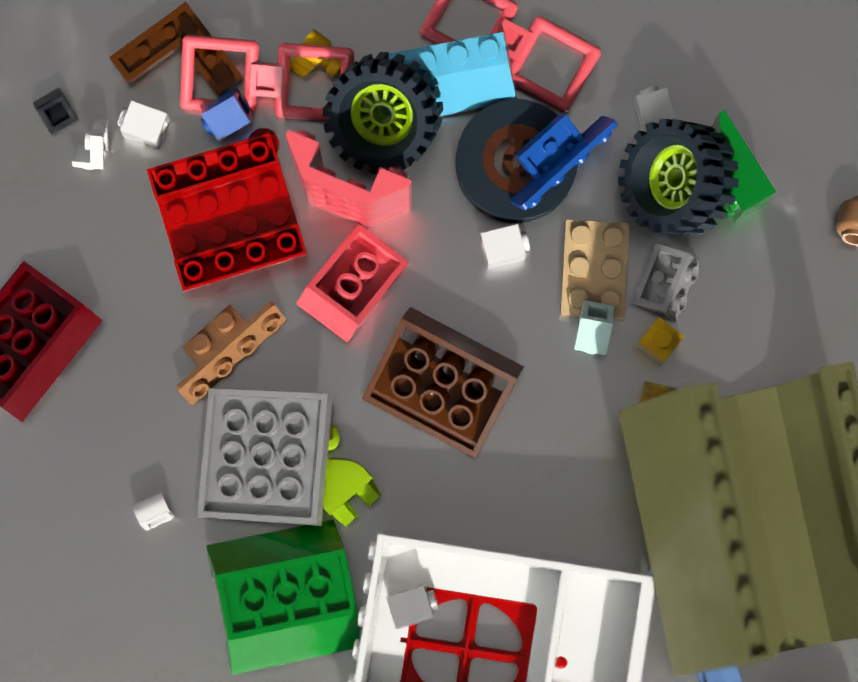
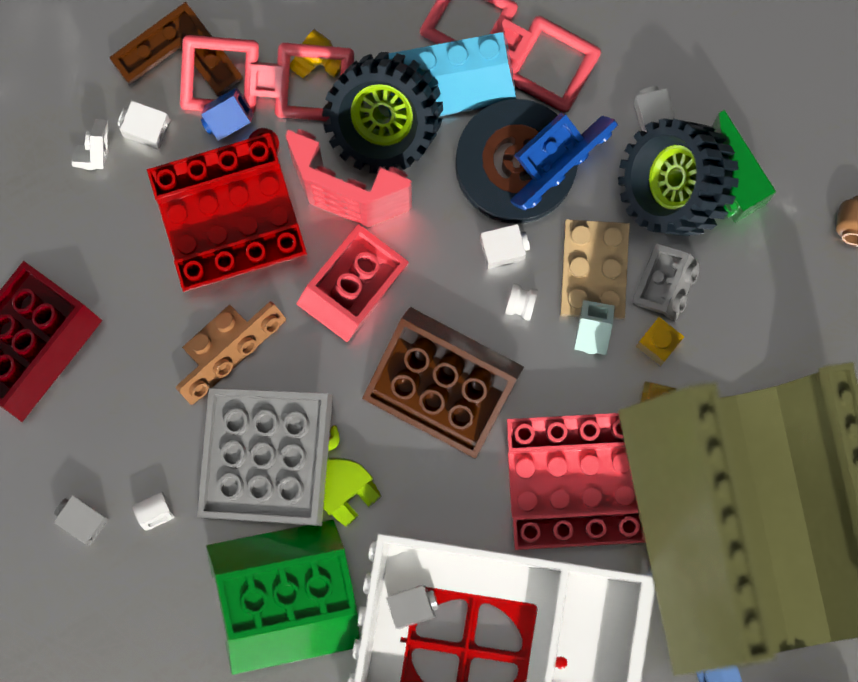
(55, 110): black slope -> none
(79, 519): none -> light grey brick
(521, 302): none -> white wheel
(571, 483): none -> coral slope

